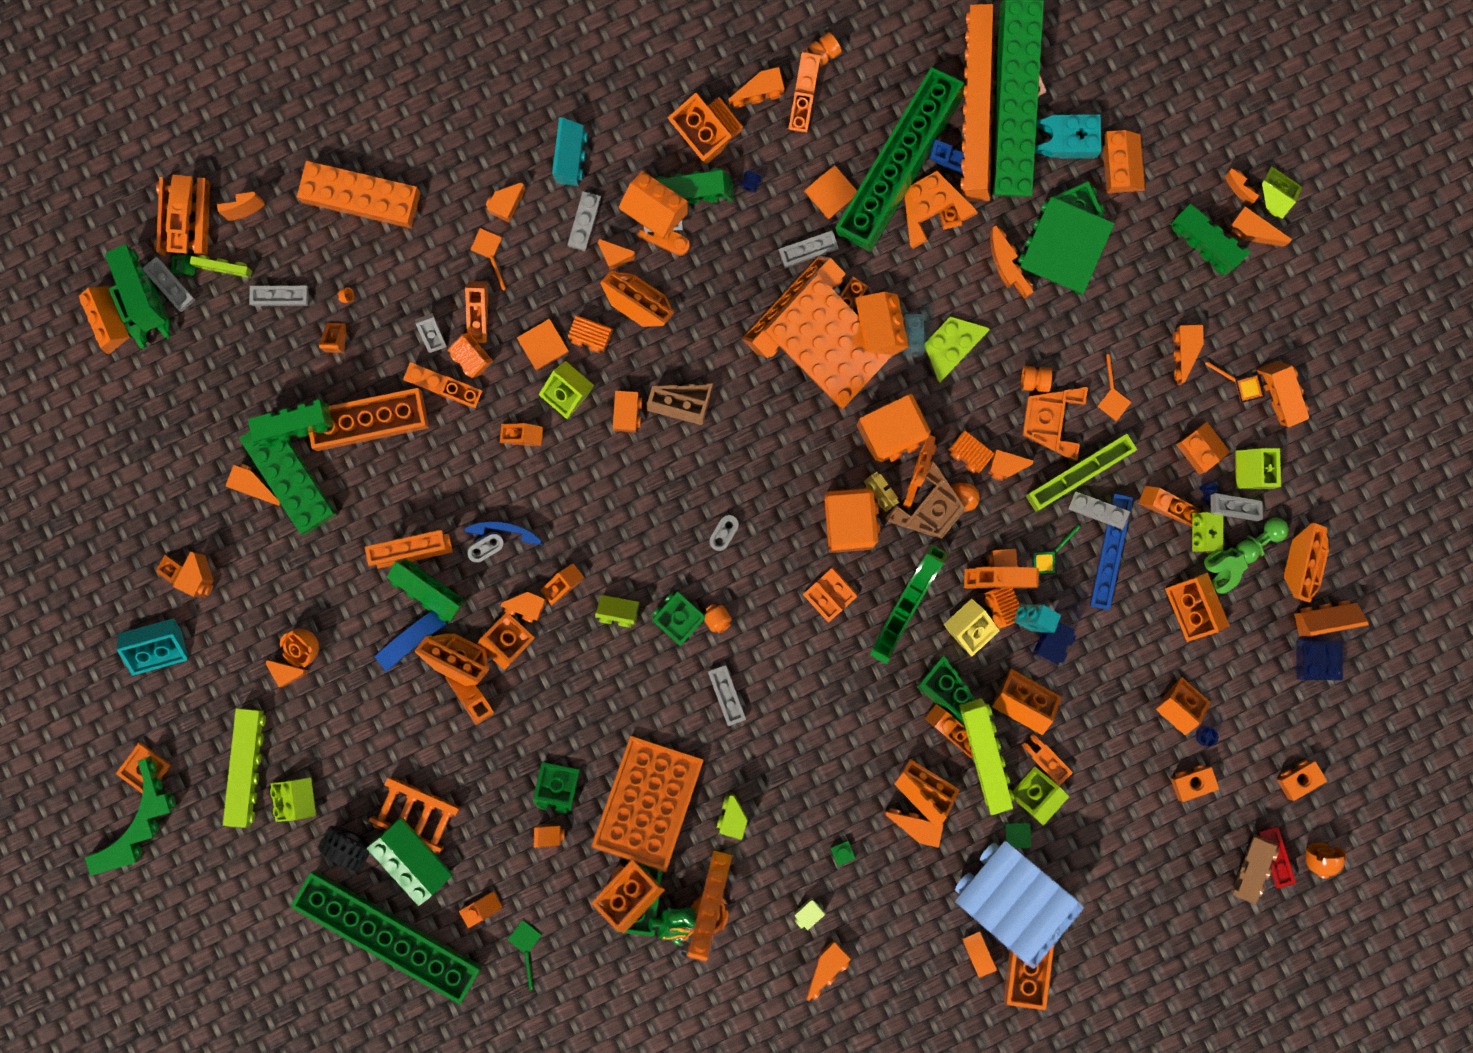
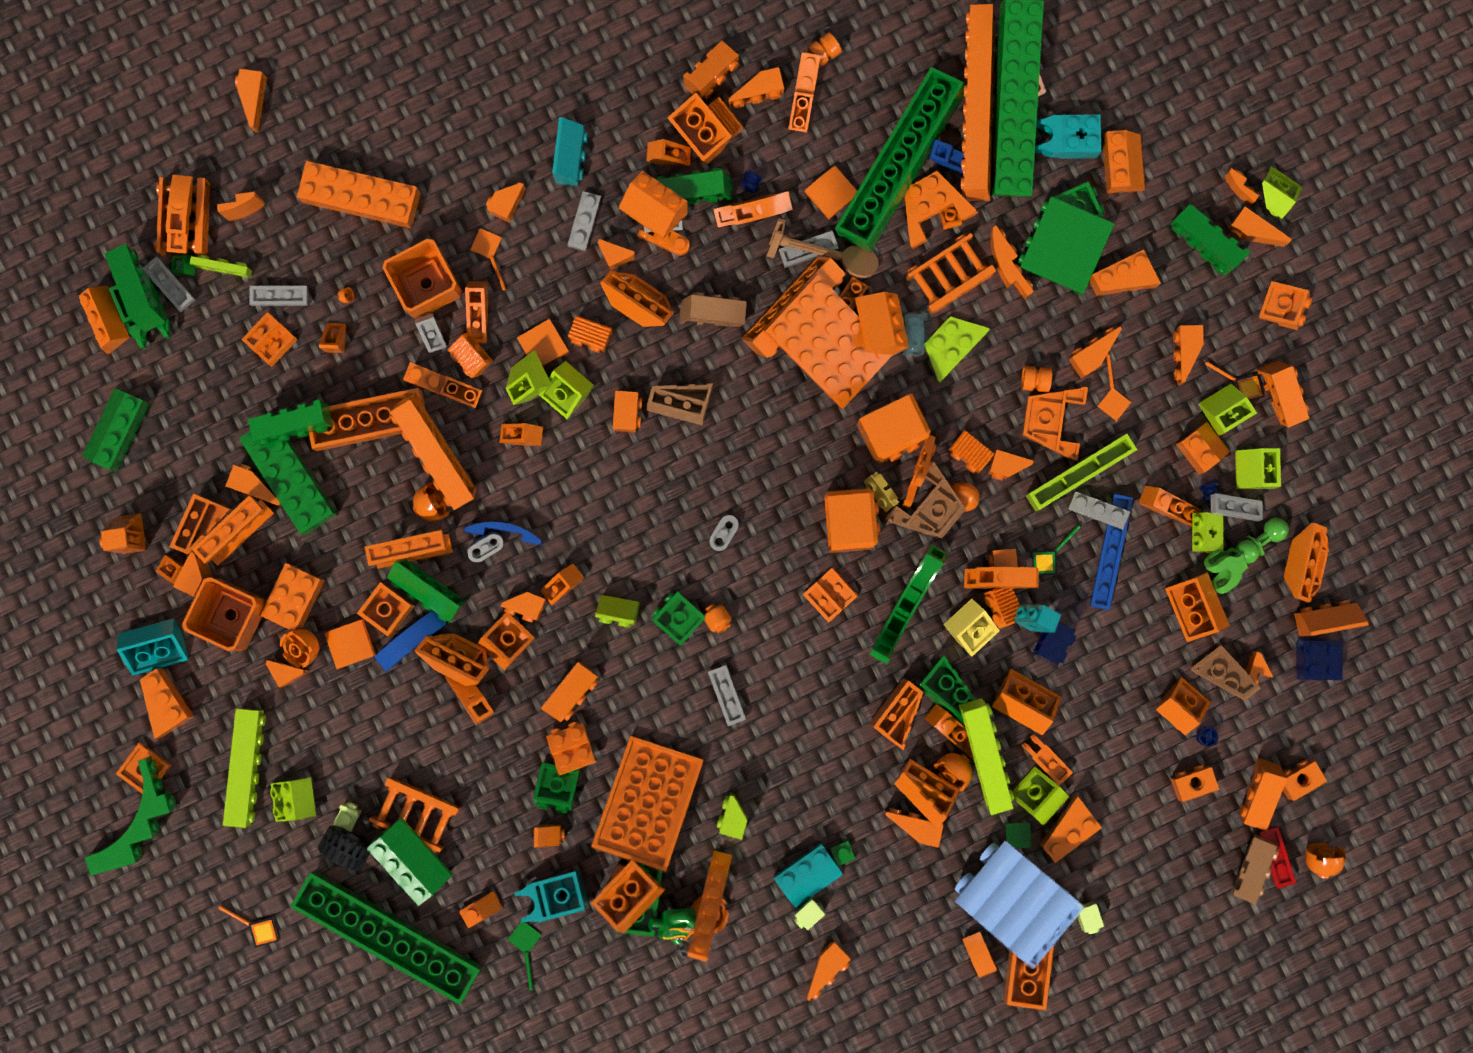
(115, 430): none -> green slope
(124, 535): none -> orange wedge
(164, 703): none -> orange wedge
(198, 520): none -> orange wedge
(209, 612): none -> orange plate
(233, 531): none -> orange fence
(251, 91): none -> orange slope
(262, 931): none -> piece
(269, 339): none -> orange slope
(292, 597): none -> orange brick
(347, 816): none -> yellowish green bracket
(349, 644): none -> orange slope
(386, 609): none -> orange brick
(411, 268): none -> orange plate
(429, 503): none -> orange cylinder
(433, 451): none -> orange brick
(527, 379): none -> lime slope
(548, 897): none -> teal brick
(570, 692): none -> orange slope
(570, 748): none -> orange plate
(668, 153): none -> orange slope
(711, 71): none -> orange wedge
(713, 310): none -> medium nougat wedge
(753, 209): none -> orange slope
(807, 875): none -> teal slope
(854, 259): none -> medium nougat piece
(897, 713): none -> orange wedge
(951, 292): none -> orange fence
(955, 770): none -> orange cylinder
(1070, 830): none -> orange wedge
(1090, 918): none -> yellowish green brick
(1092, 357): none -> orange slope
(1126, 275): none -> orange wedge
(1226, 673): none -> medium nougat wing
(1227, 409): none -> lime slope
(1257, 665): none -> orange slope
(1263, 794): none -> orange wedge
(1285, 305): none -> orange plate

